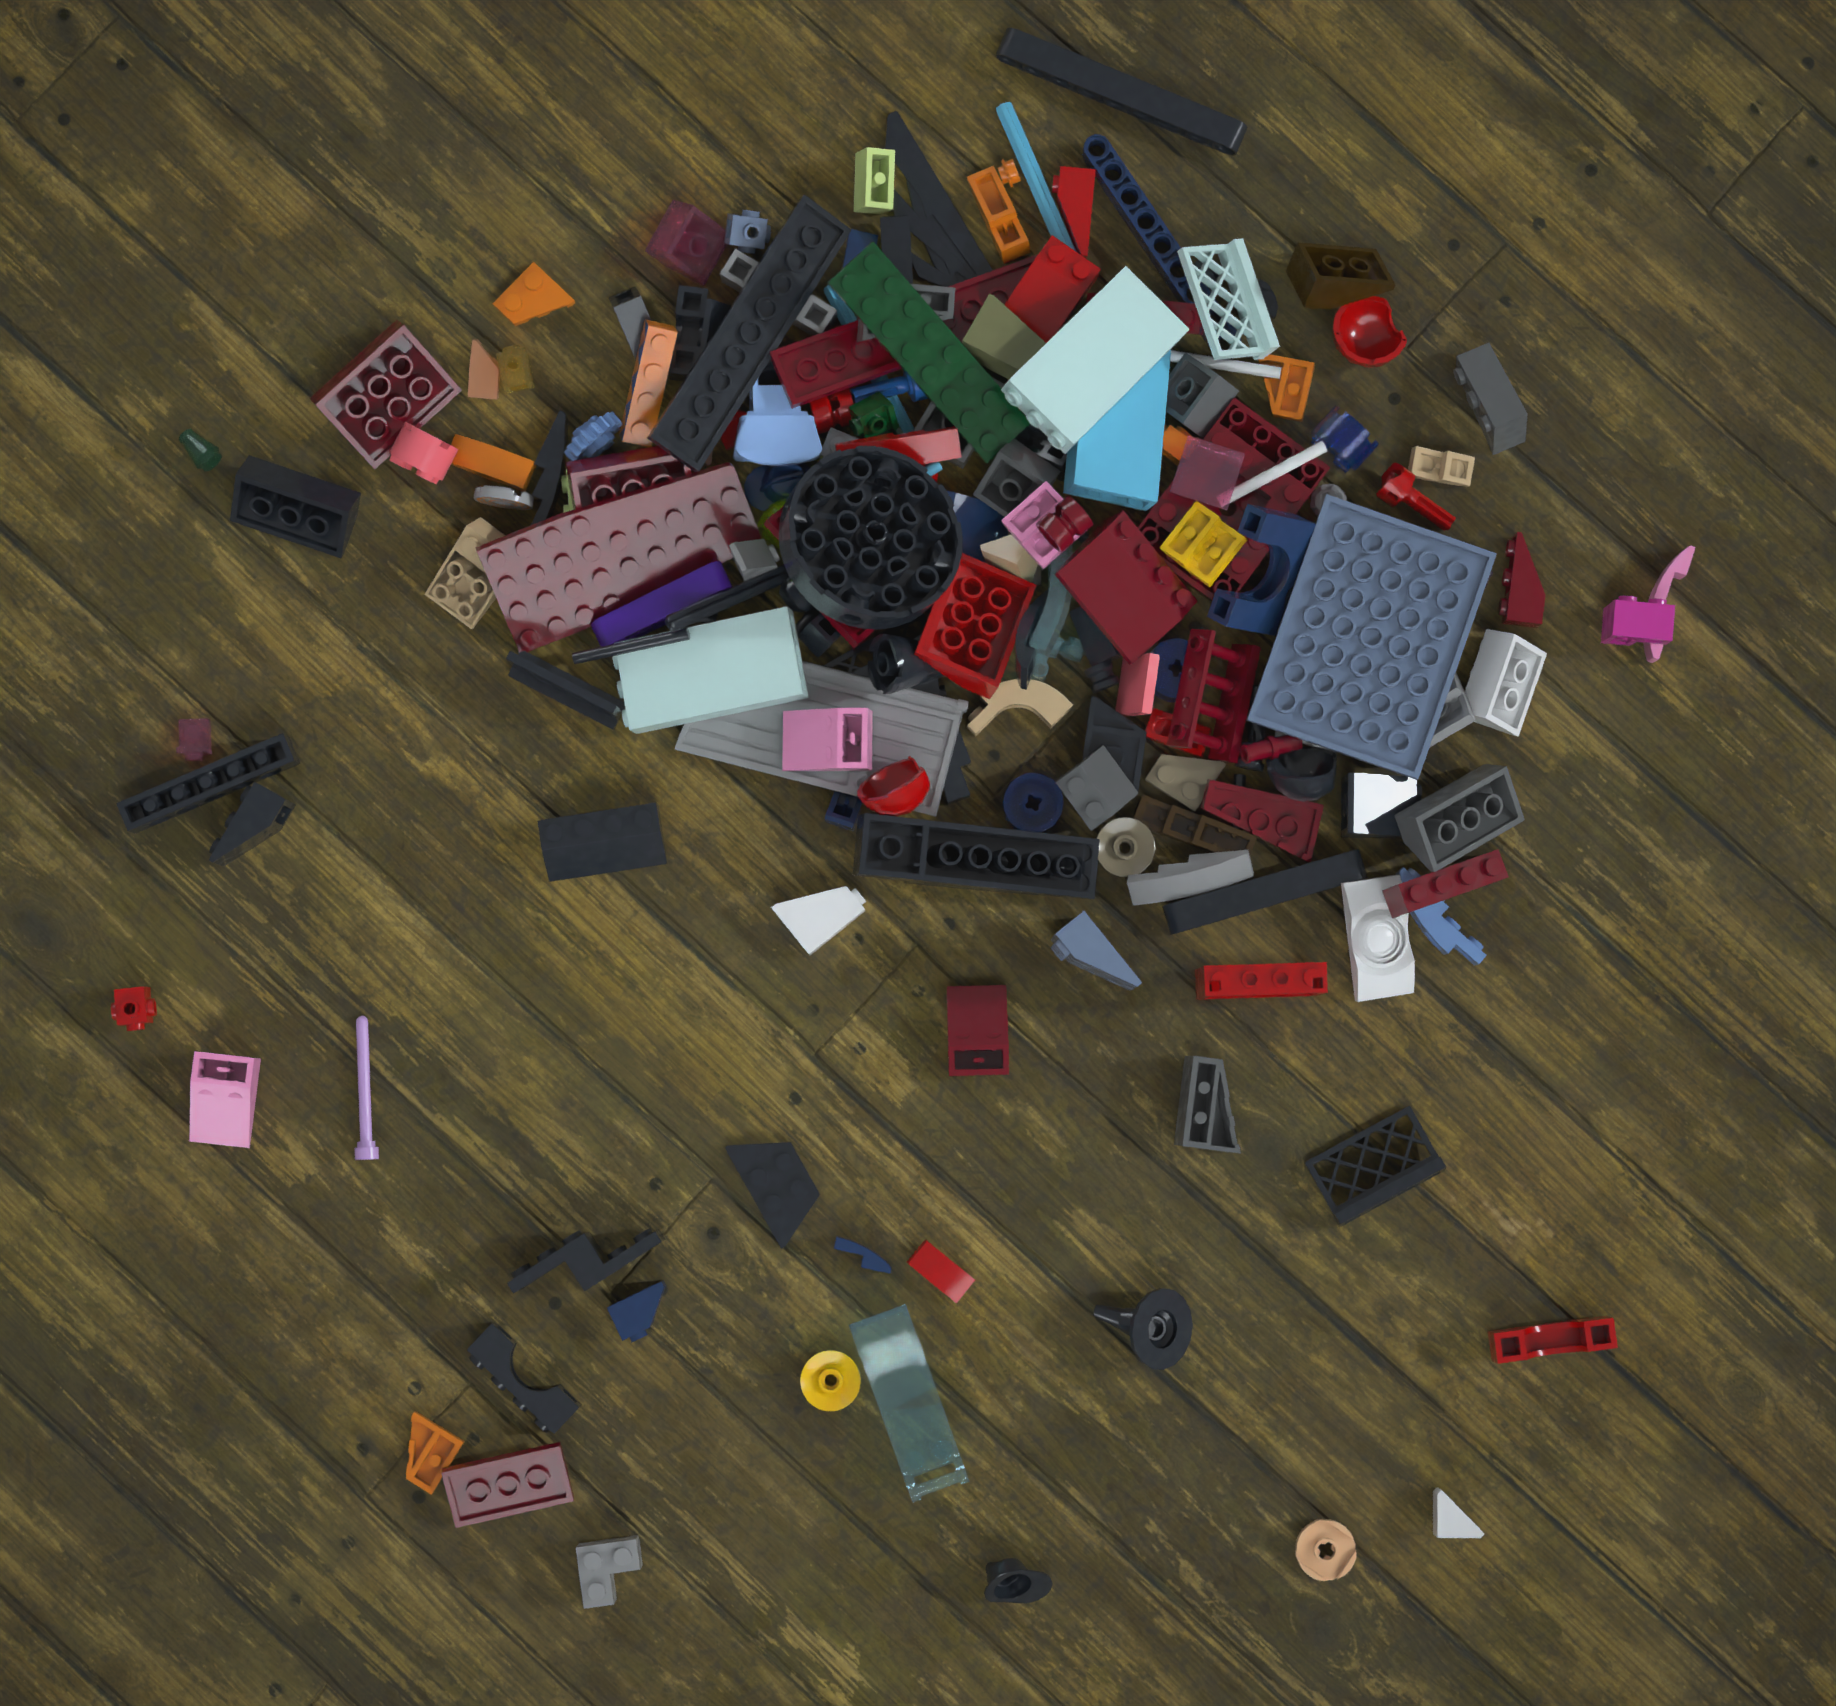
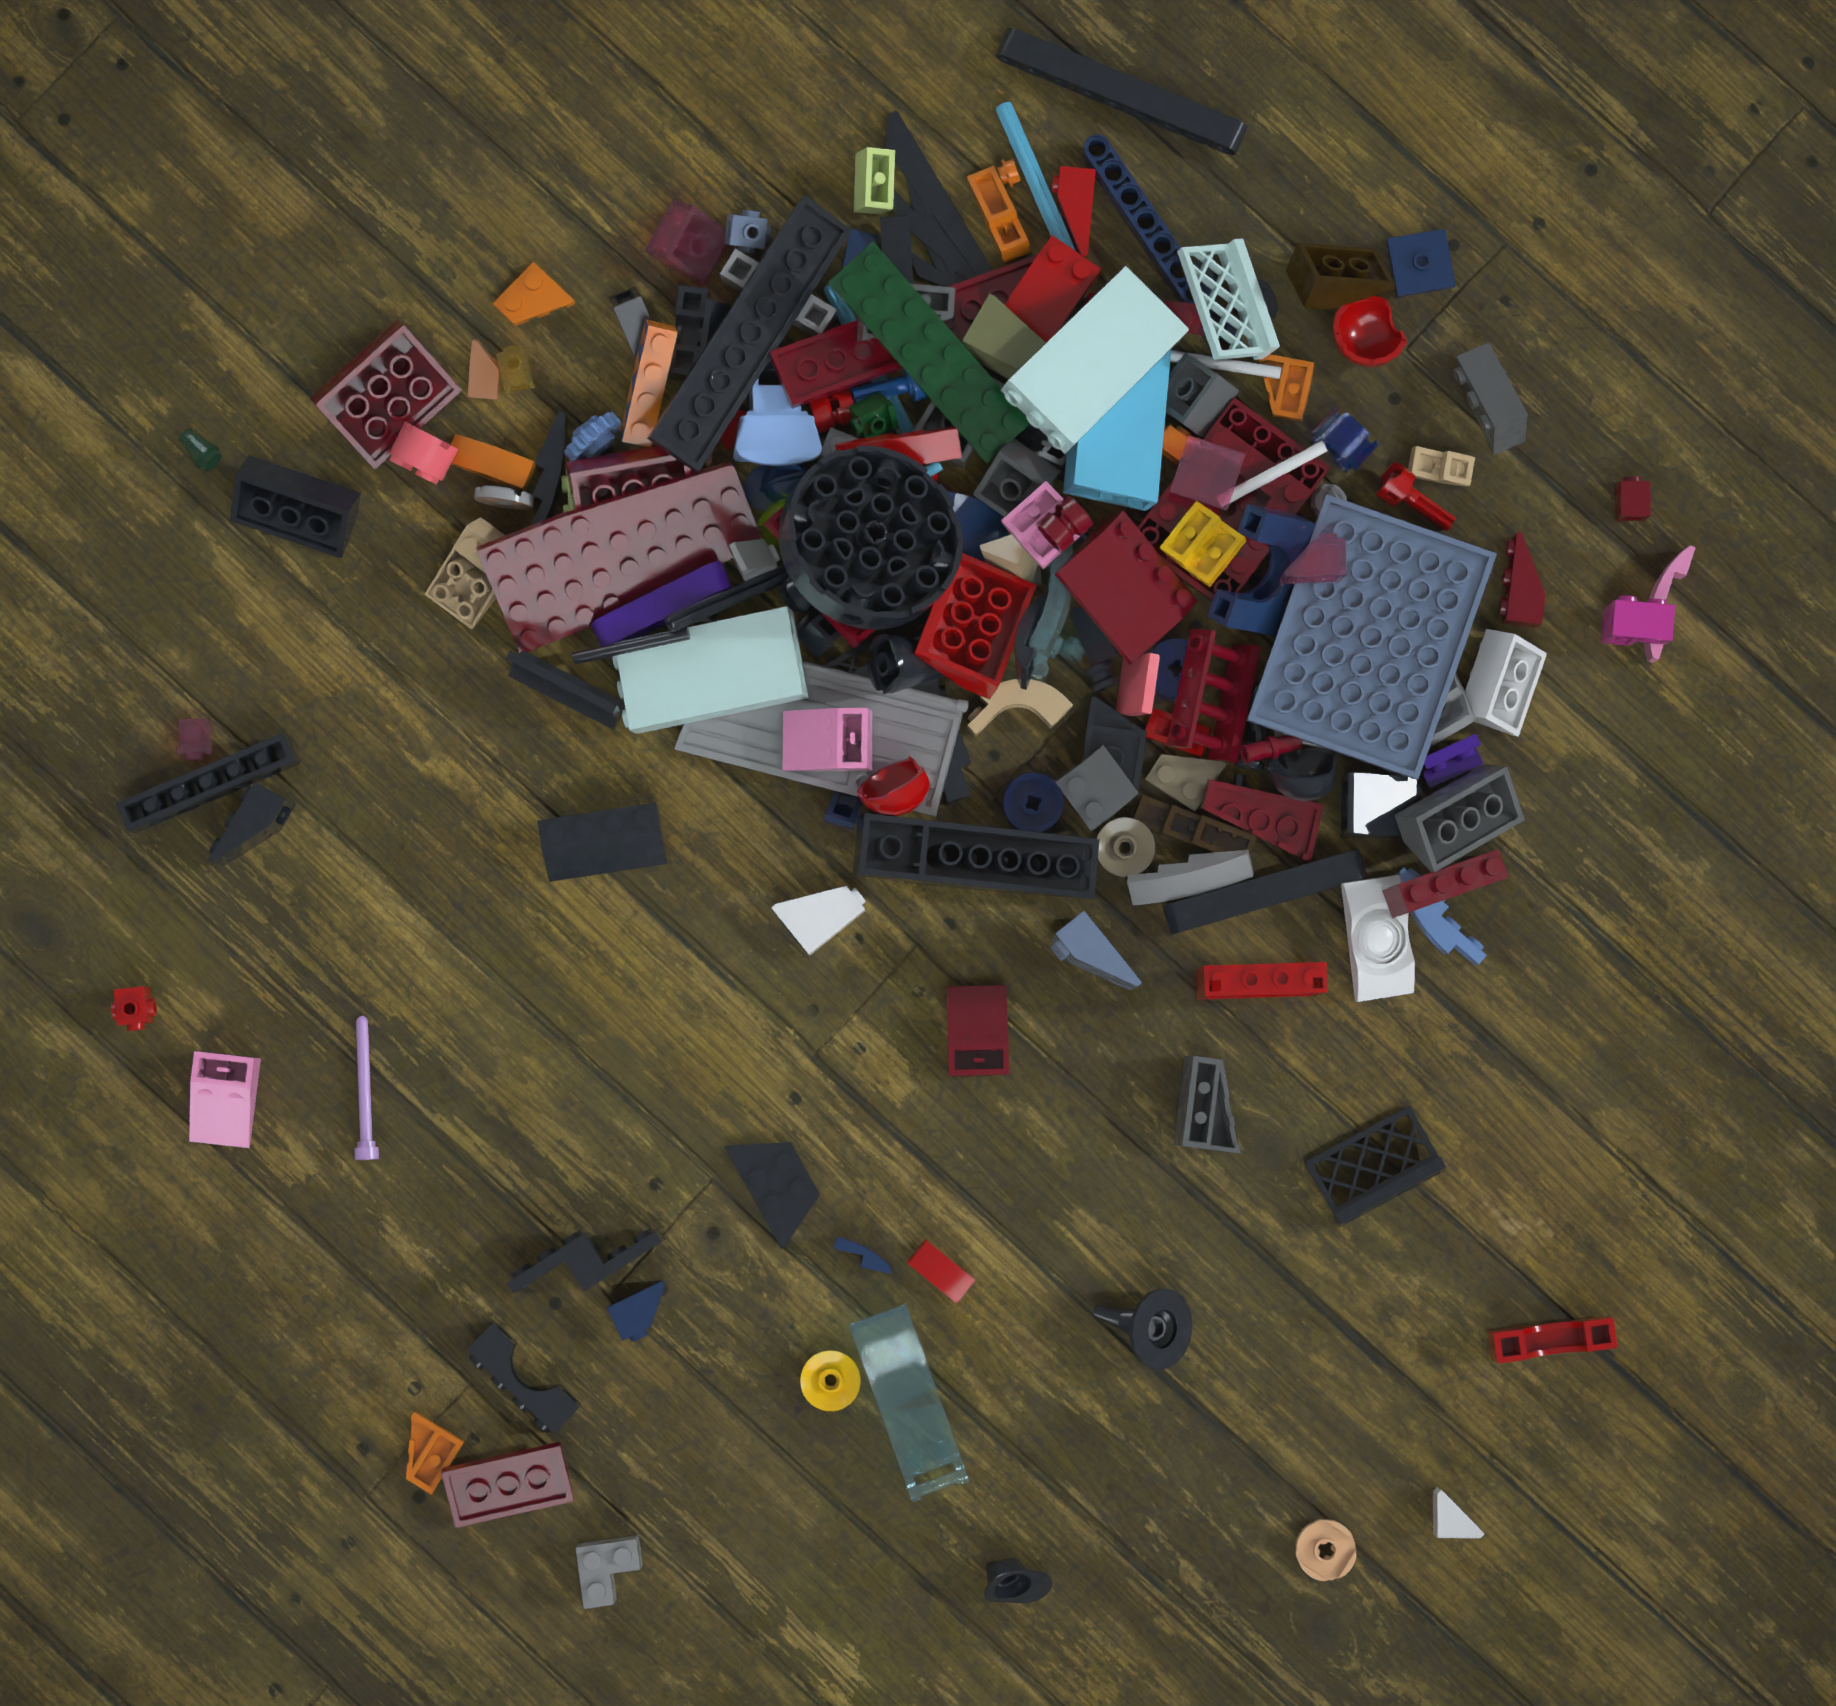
(1319, 563): none -> clear pink slope
(1420, 263): none -> dark blue plate
(1451, 761): none -> dark purple bracket
(1632, 499): none -> dark red brick

